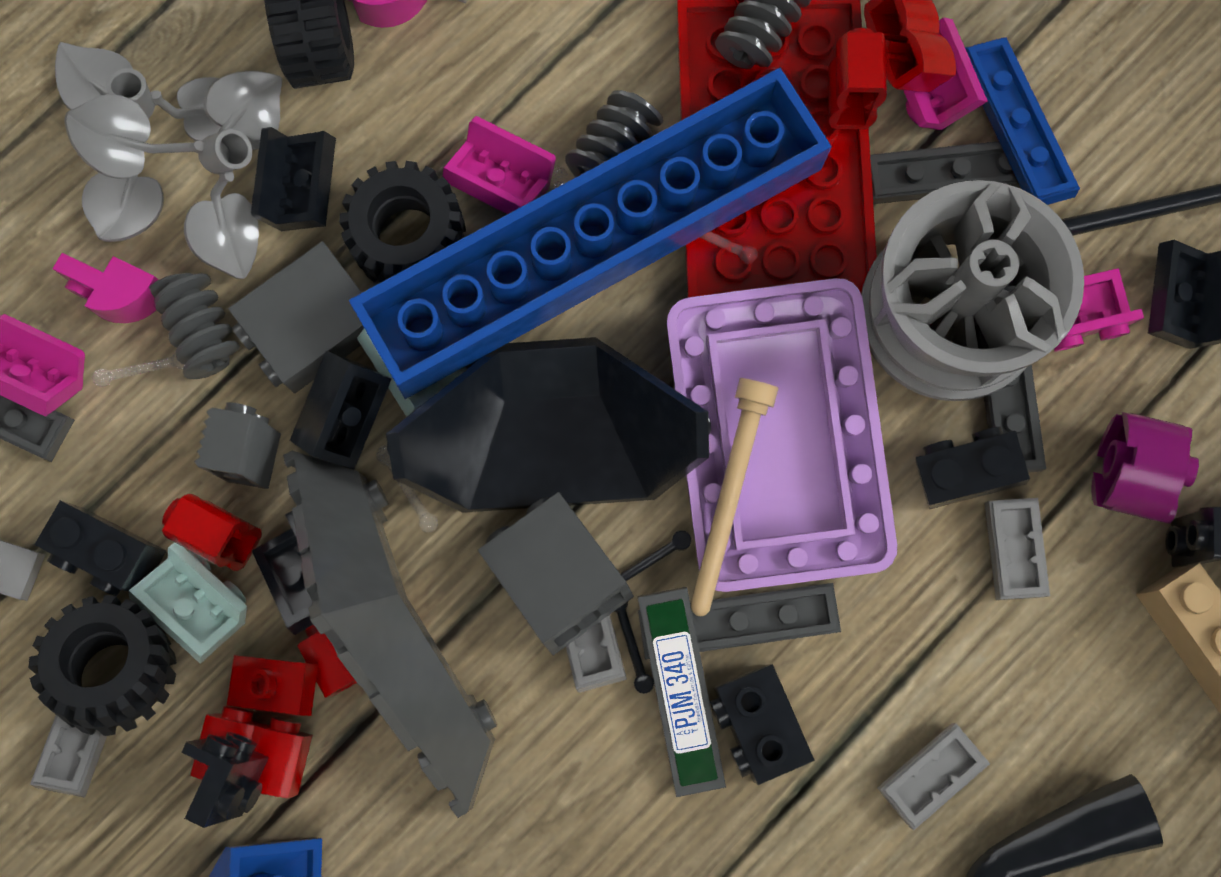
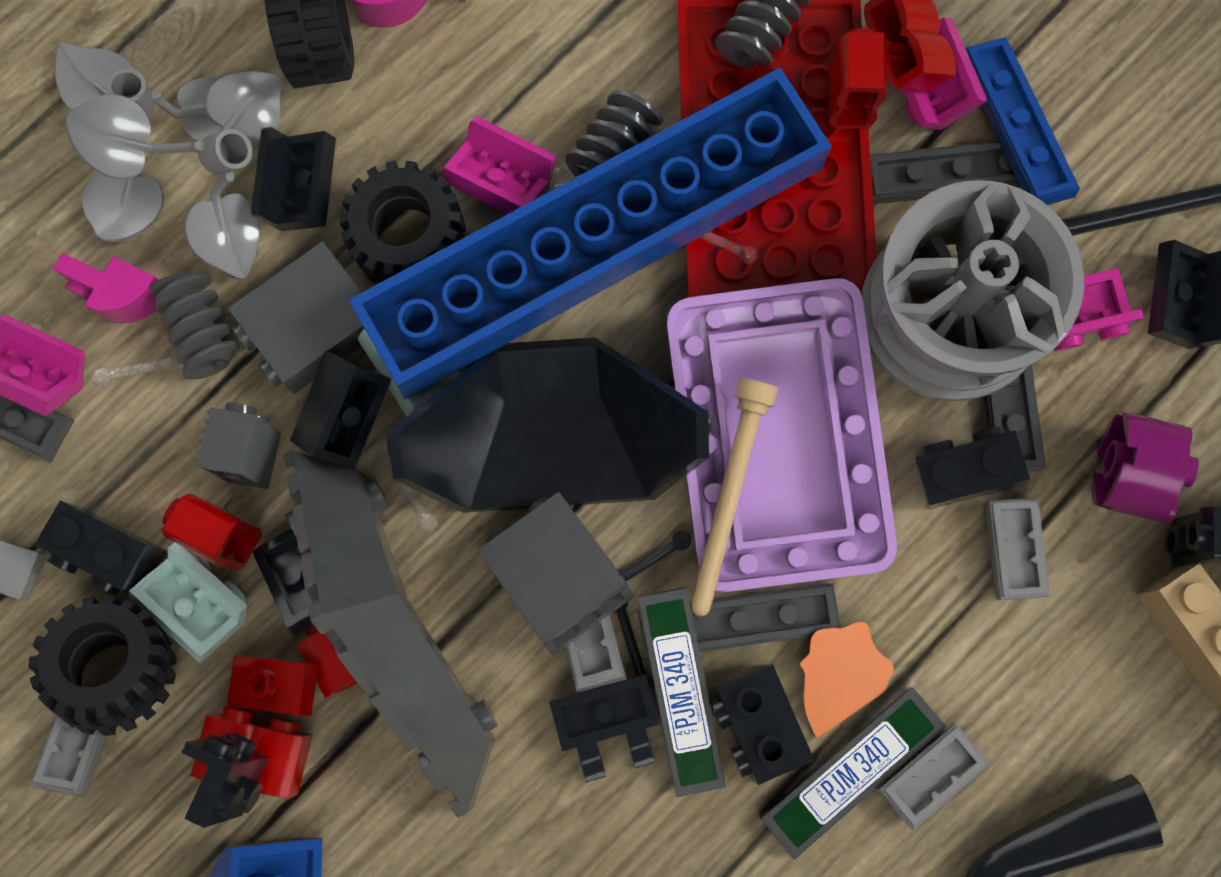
(604, 714): none -> black plate
(842, 675): none -> orange sticker
(852, 772): none -> tile

